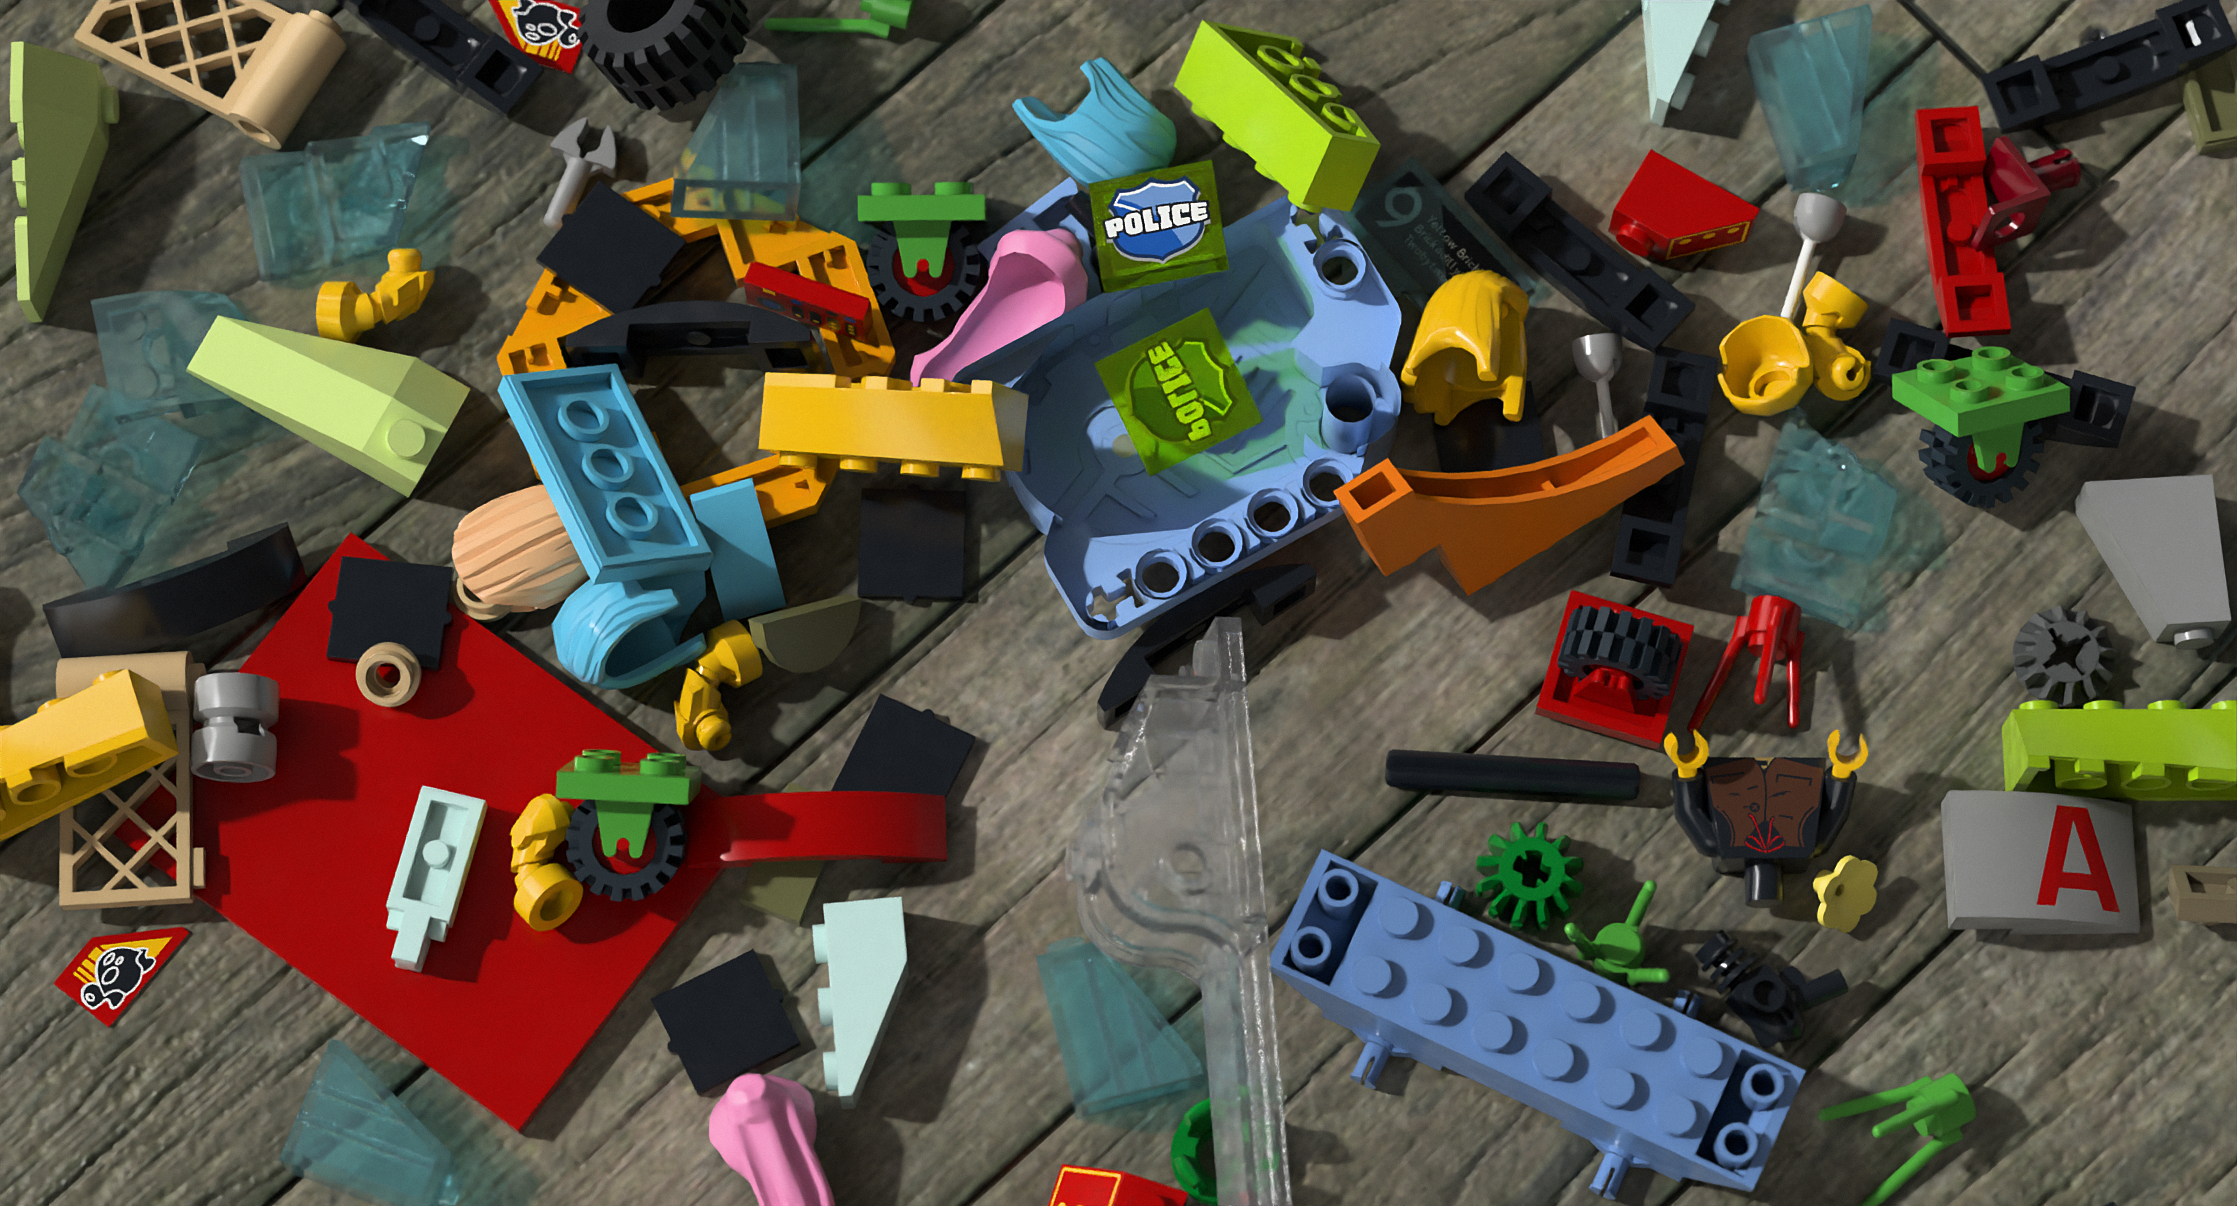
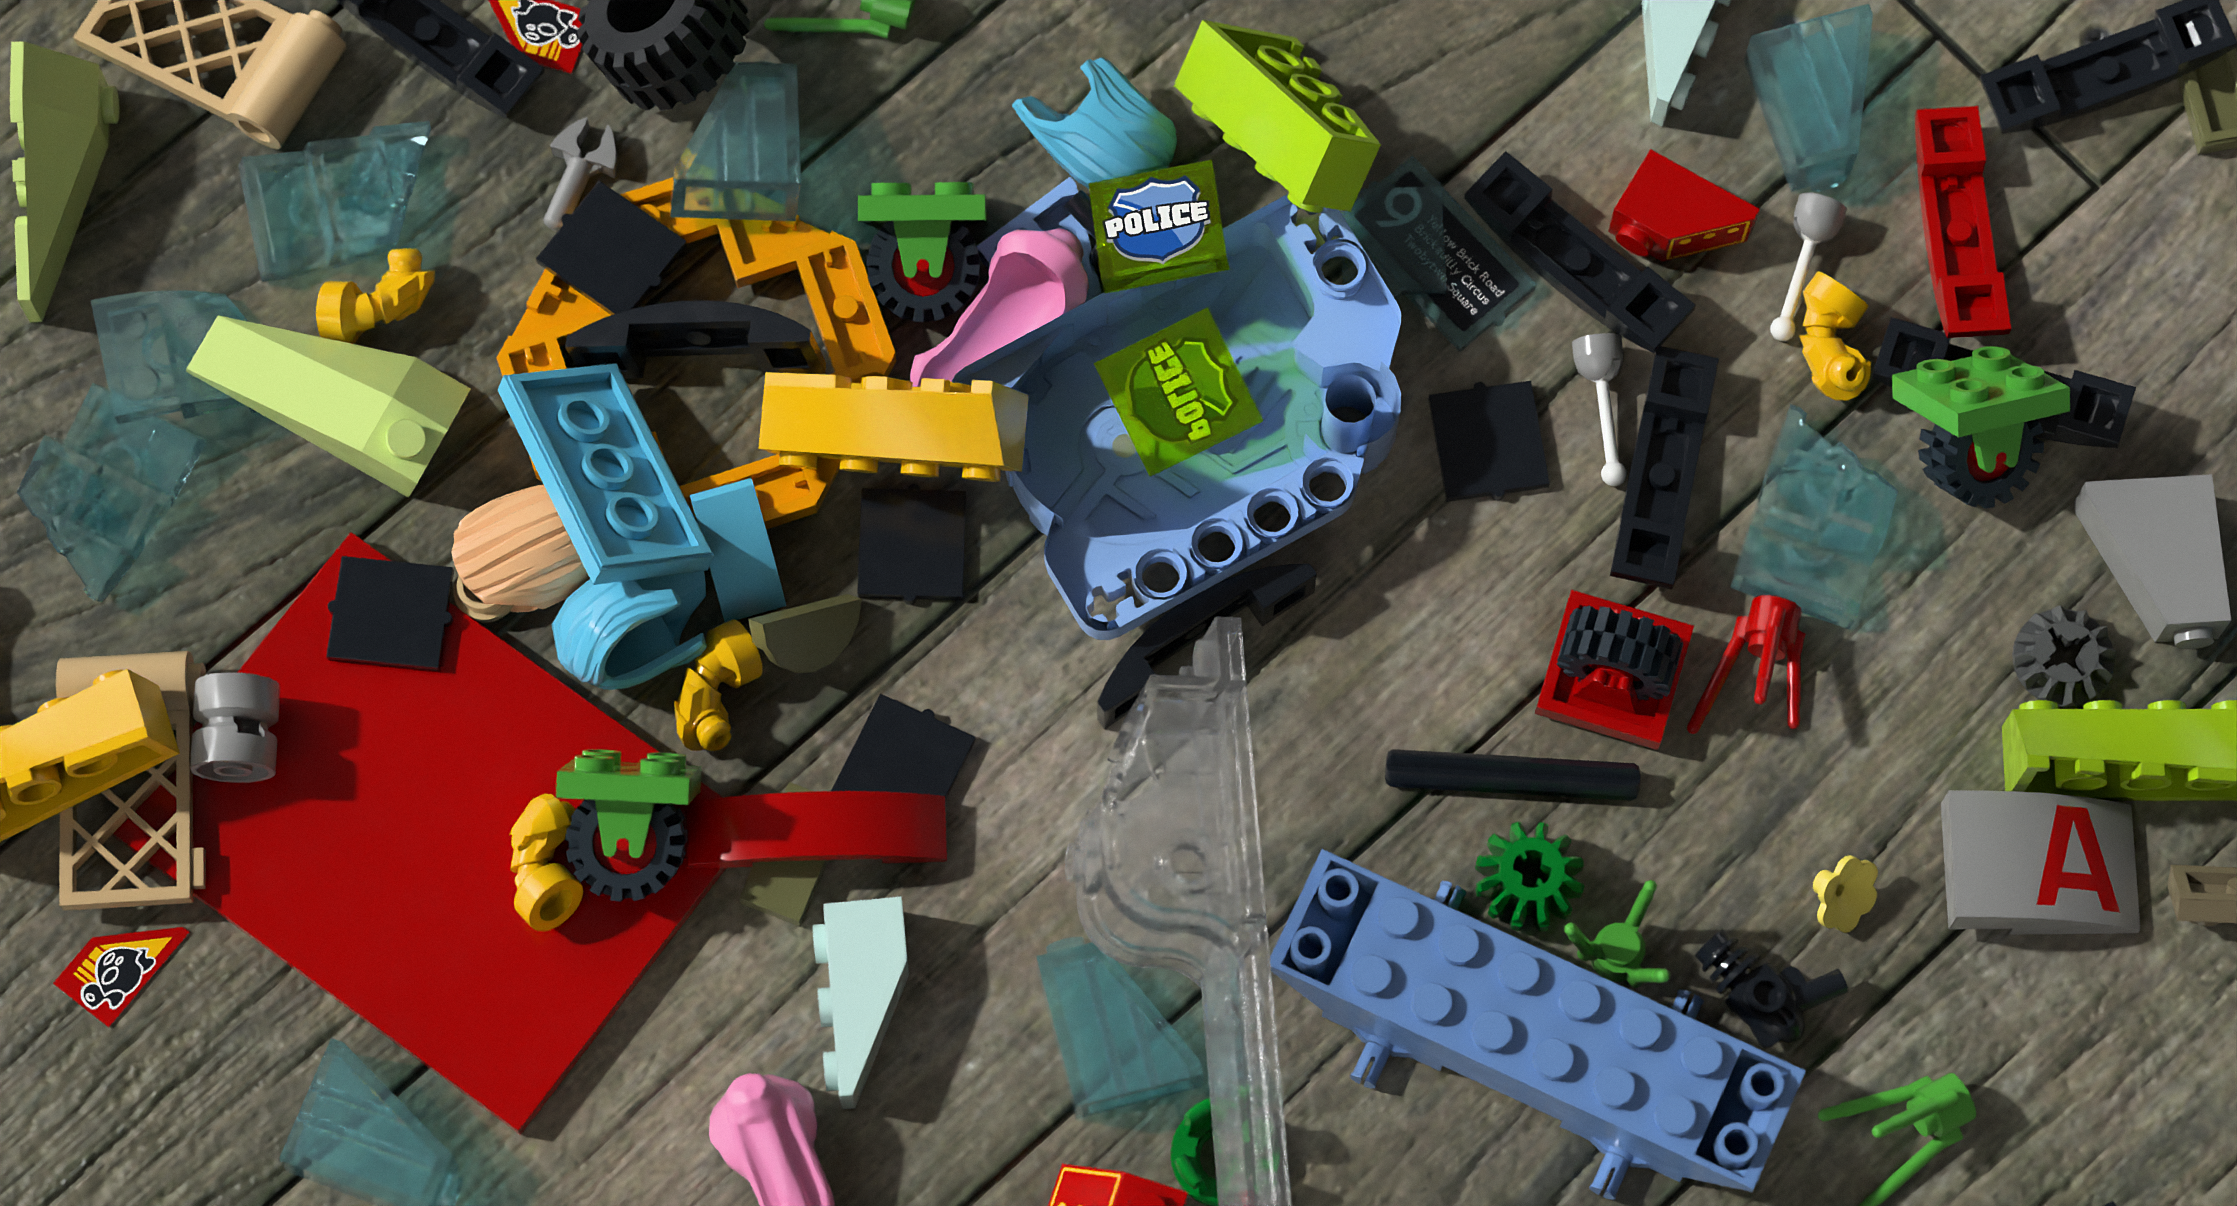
(180, 600): black slope -> none
(379, 690): tan plate -> none
(432, 872): light aqua hinge -> none
(725, 1022): black piece -> none
(808, 301): red tile -> none
(1469, 348): yellow hair -> none
(1500, 516): orange arch -> none
(1763, 811): torso -> none
(1765, 365): yellow hair -> none
(2021, 190): dark red bracket -> none

